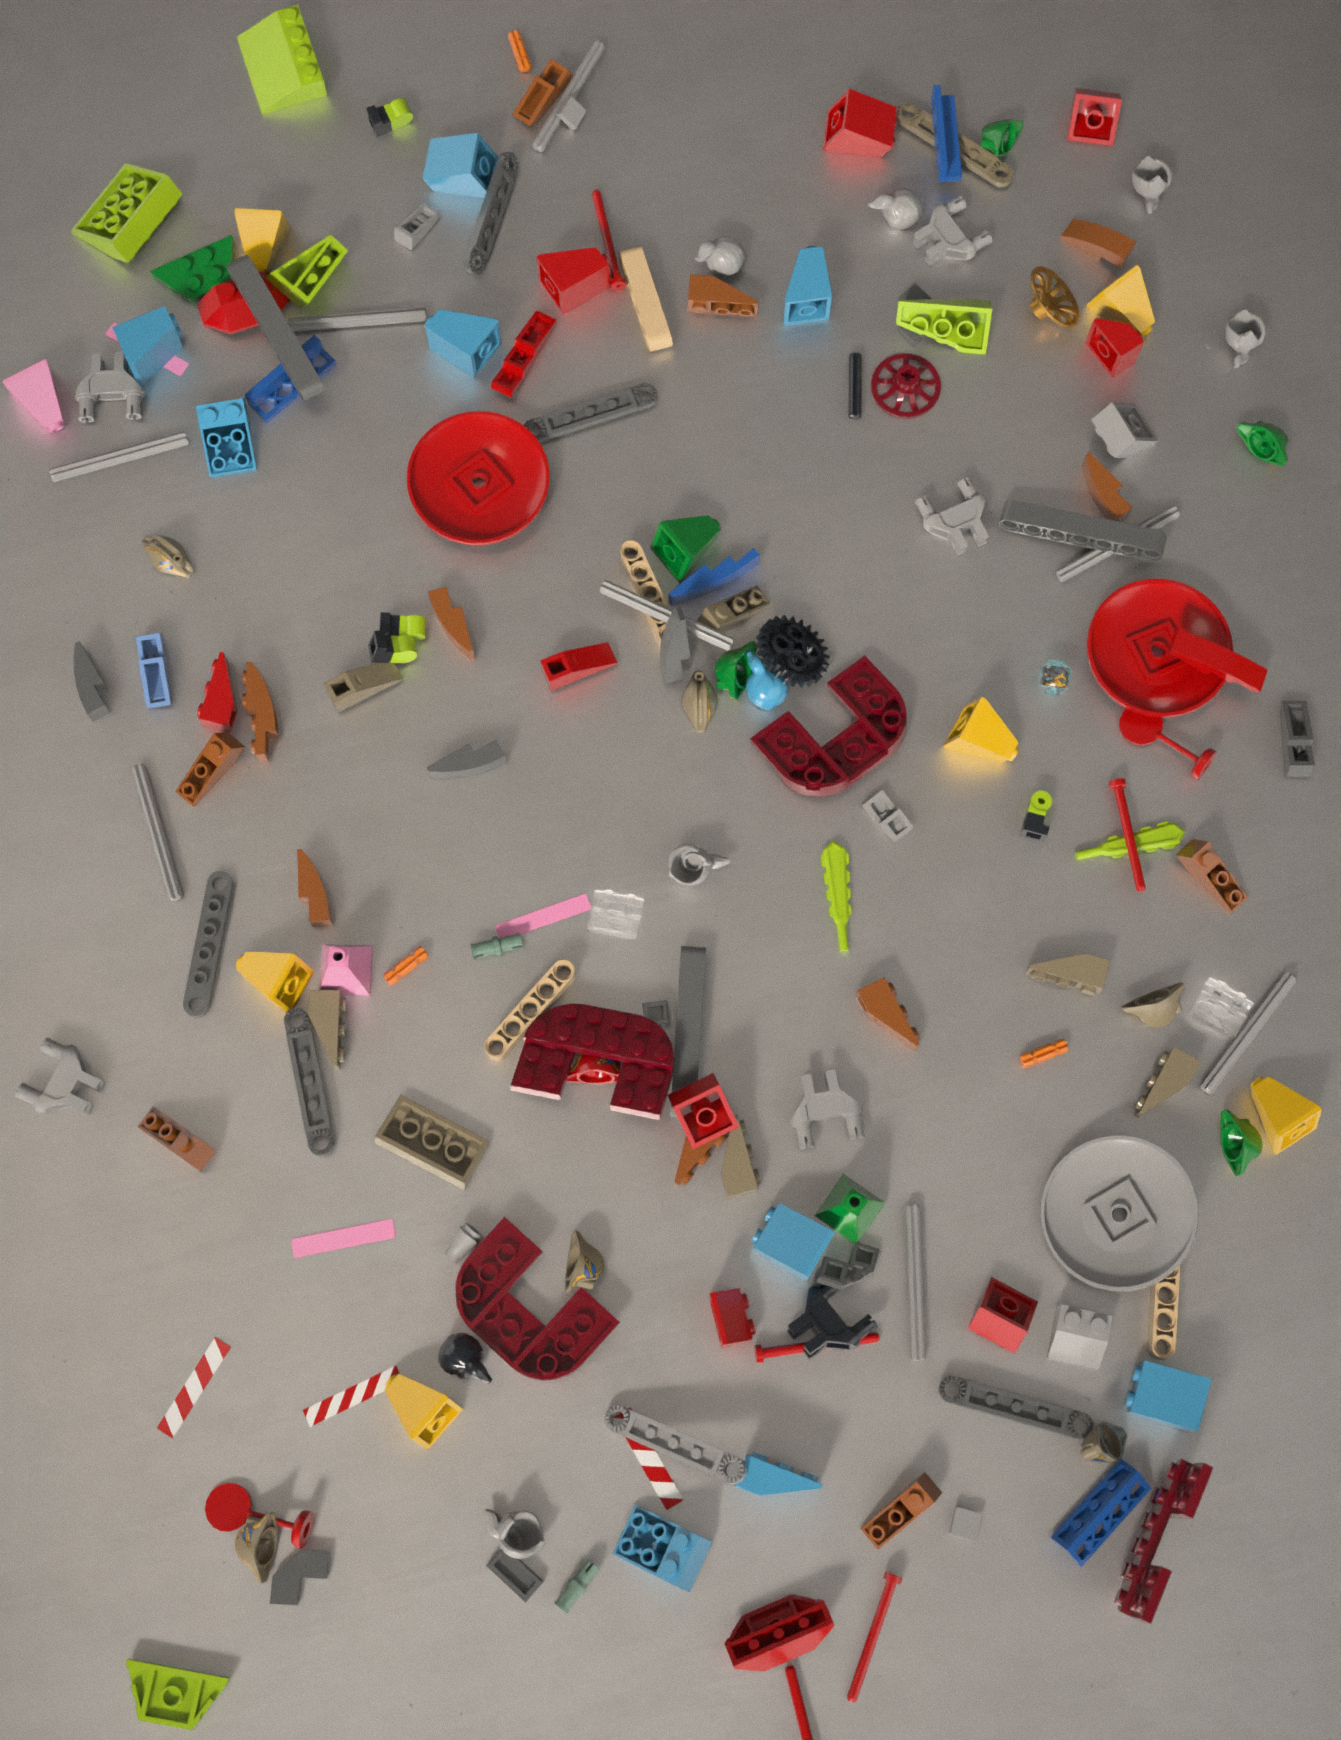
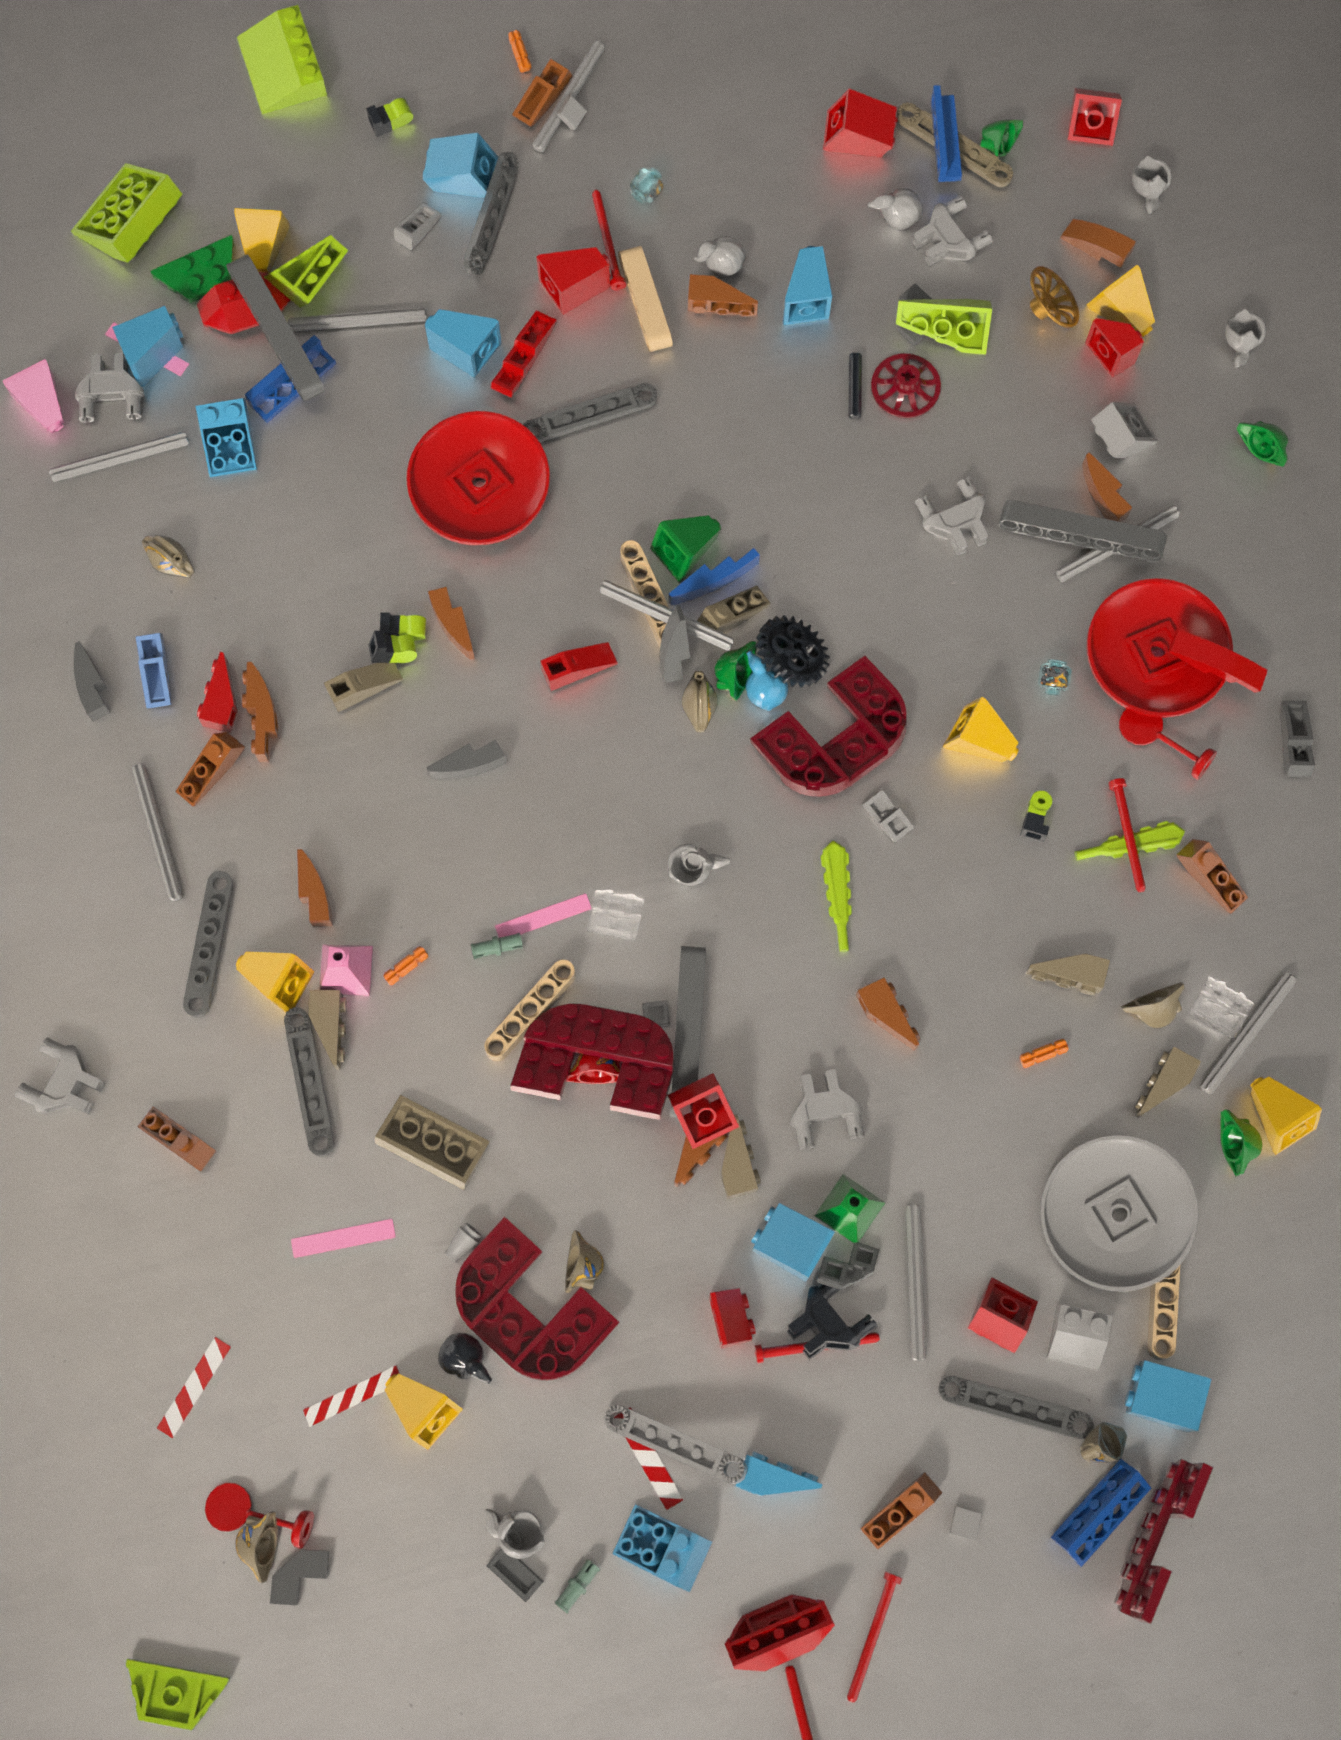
(646, 185): none -> clear light blue head

